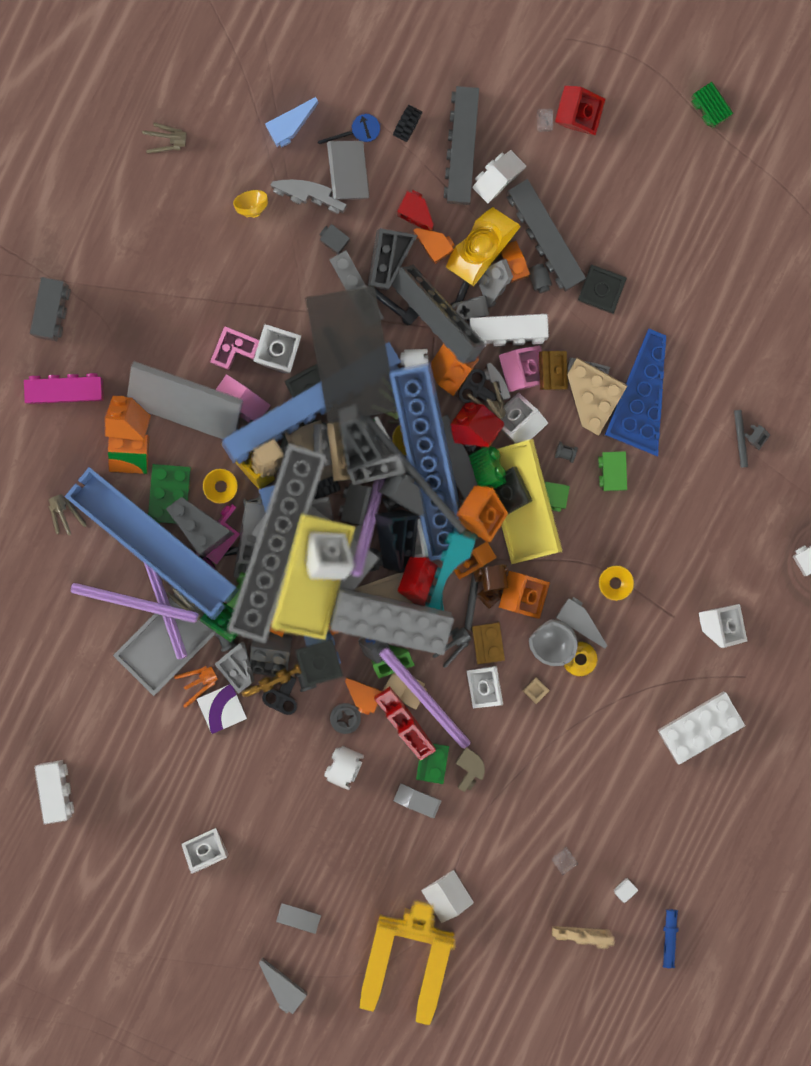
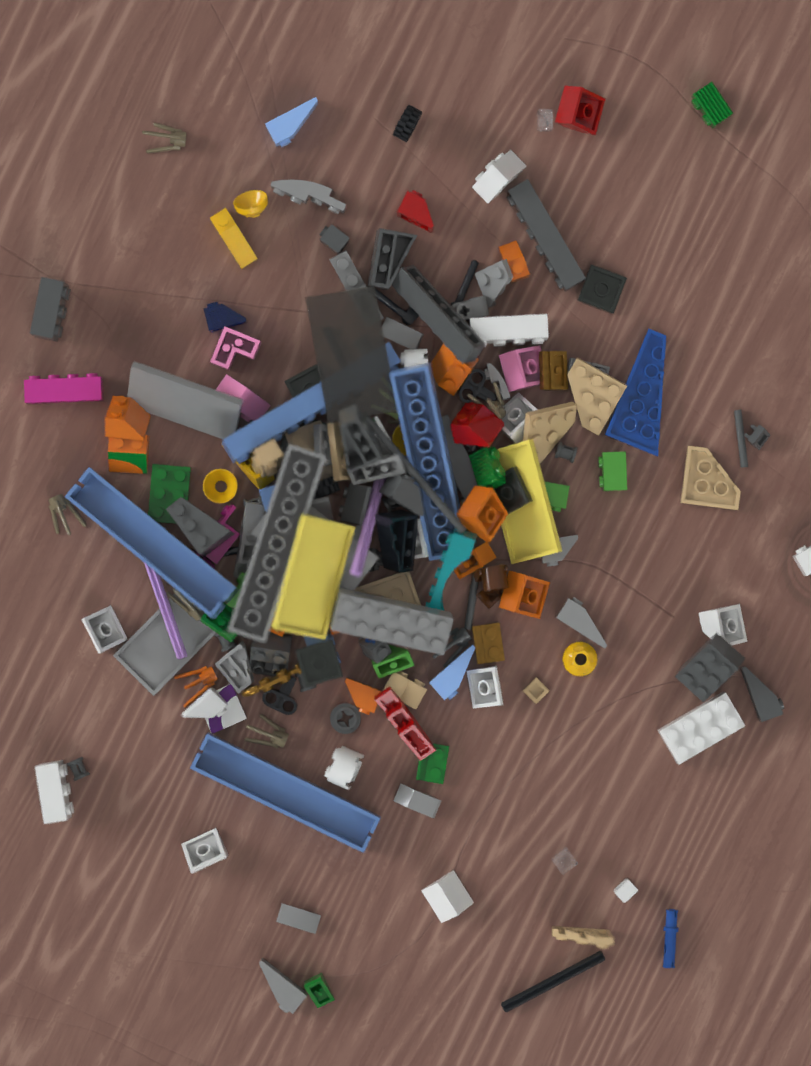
(79, 763): none -> dark grey bush
(104, 629): none -> white slope
(134, 602): lavender axle -> none
(207, 706): none -> white slope
(220, 315): none -> clear blue slope
(233, 238): none -> yellow slope
(277, 349): white slope -> none
(277, 737): none -> dark tan plant
(285, 792): none -> medium blue piece
(319, 990): none -> green slope
(328, 556): white slope -> none
(348, 170): light grey tile -> none
(364, 128): blue piece -> none
(401, 334): none -> light grey slope
(417, 580): red slope -> none
(418, 926): yellow piece -> none
(425, 698): lavender axle -> none
(435, 244): orange slope -> none
(450, 678): none -> light blue slope
(463, 145): dark grey brick -> none
(474, 765): dark tan brick -> none
(482, 245): yellow slope -> none
(540, 278): dark grey brick -> none
(548, 426): none -> tan plate
(553, 981): none -> black axle
(554, 643): light grey cylinder -> none
(566, 544): none -> light grey slope
(625, 588): yellow piece -> none
(707, 482): none -> tan plate
(710, 667): none -> dark grey brick
(763, 699): none -> dark grey slope

